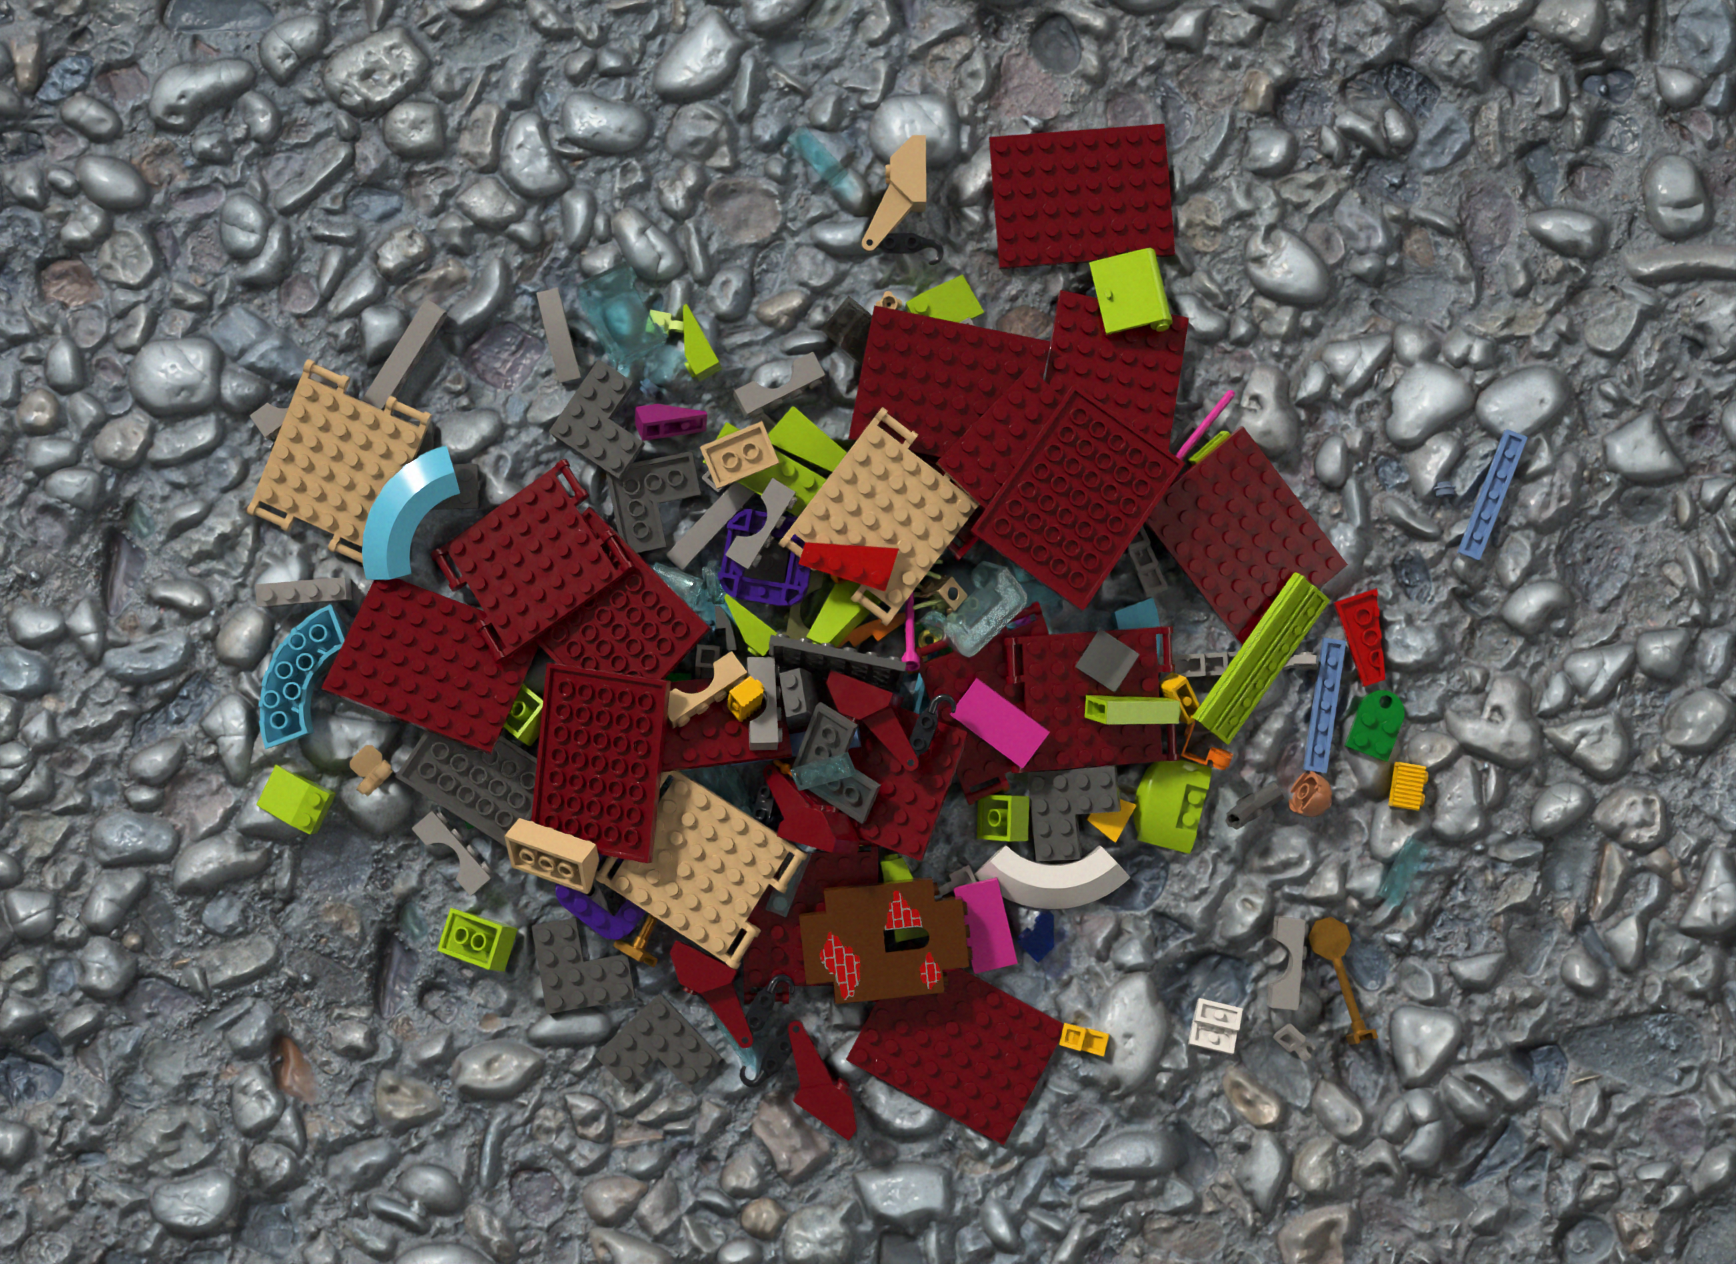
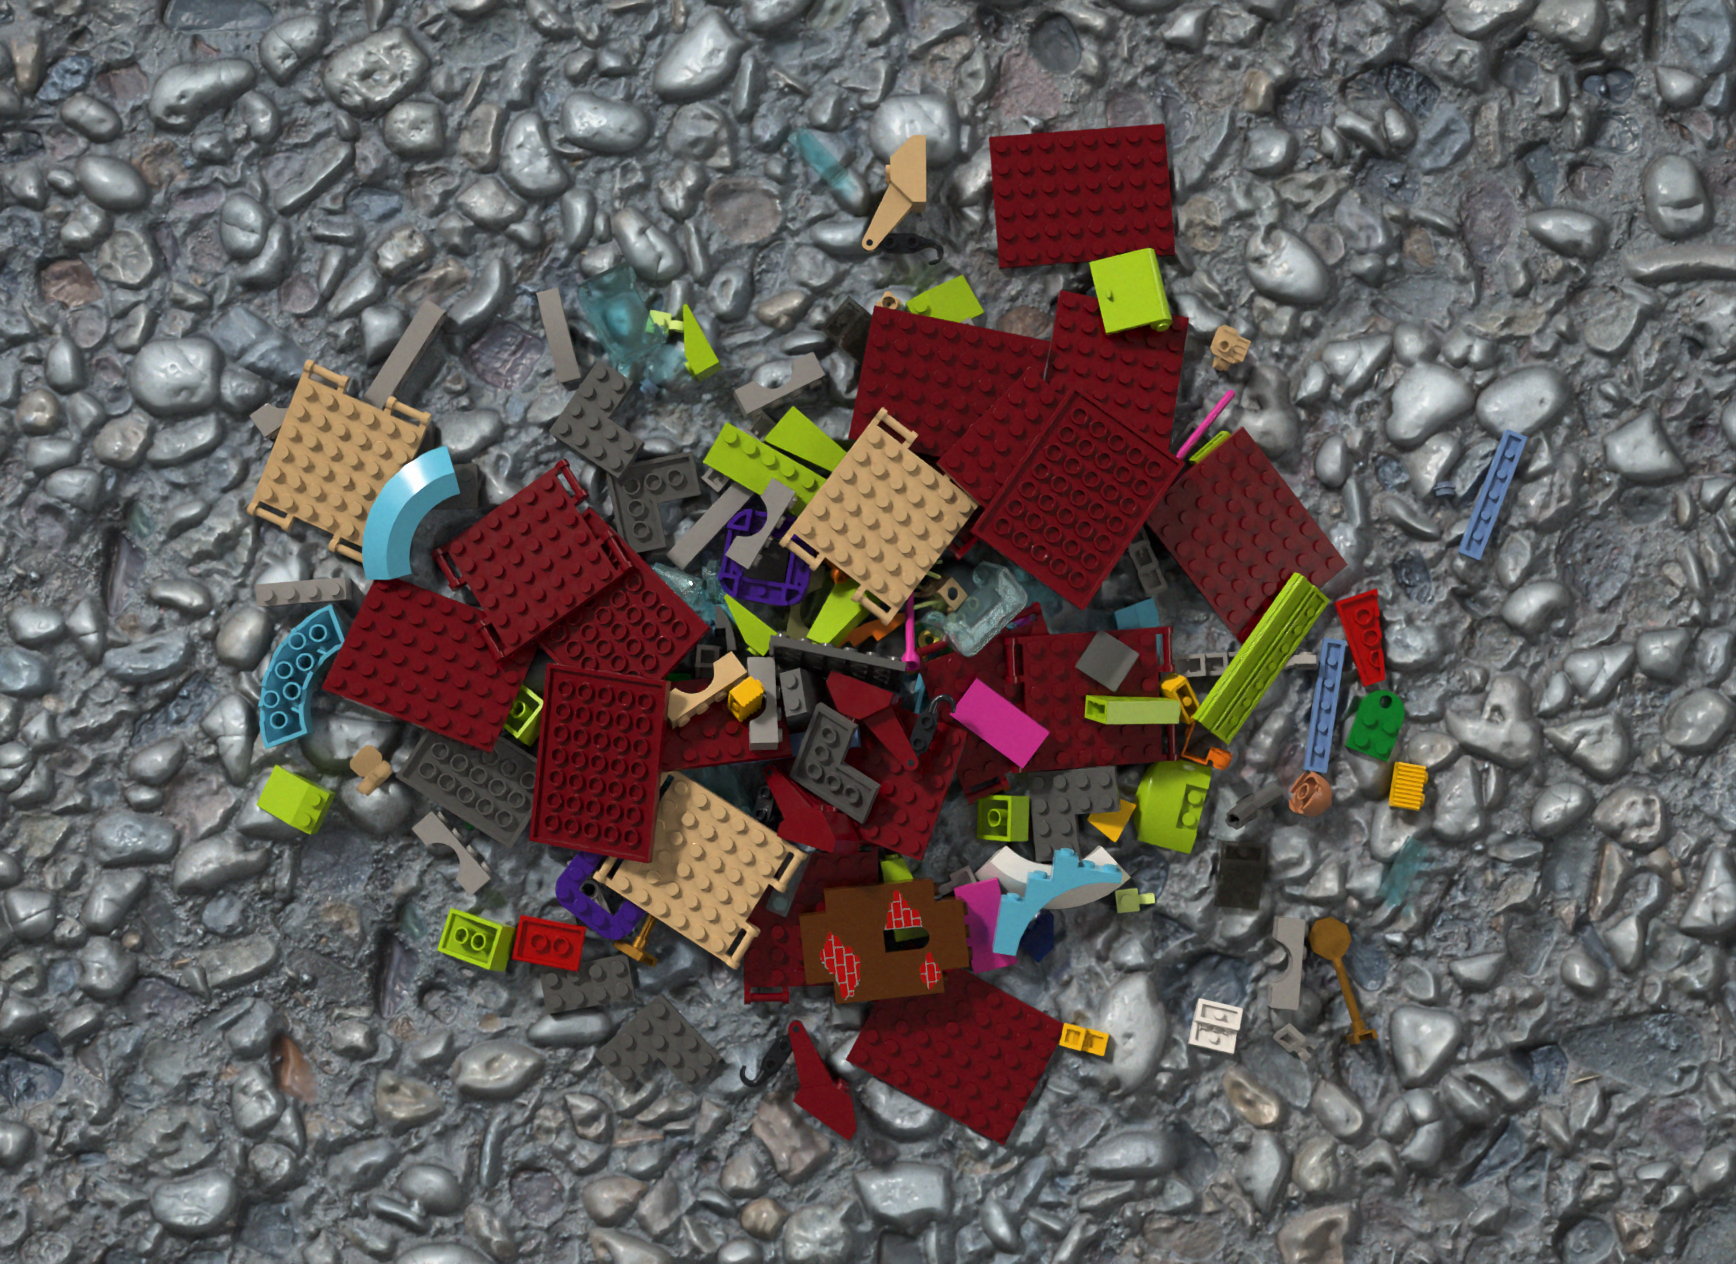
(549, 943): none -> red tile
(552, 855): tan slope -> none
(667, 421): magenta slope -> none
(715, 982): dark red slope -> none
(739, 455): tan plate -> none
(744, 1054): clear light blue plate -> none
(784, 767): orange hand -> none
(823, 771): clear light blue plate -> none
(855, 563): red wing -> none
(1040, 888): none -> medium azure arch
(1128, 900): none -> yellowish green plate
(1228, 347): none -> tan piece
(1239, 873): none -> clear smoke slope

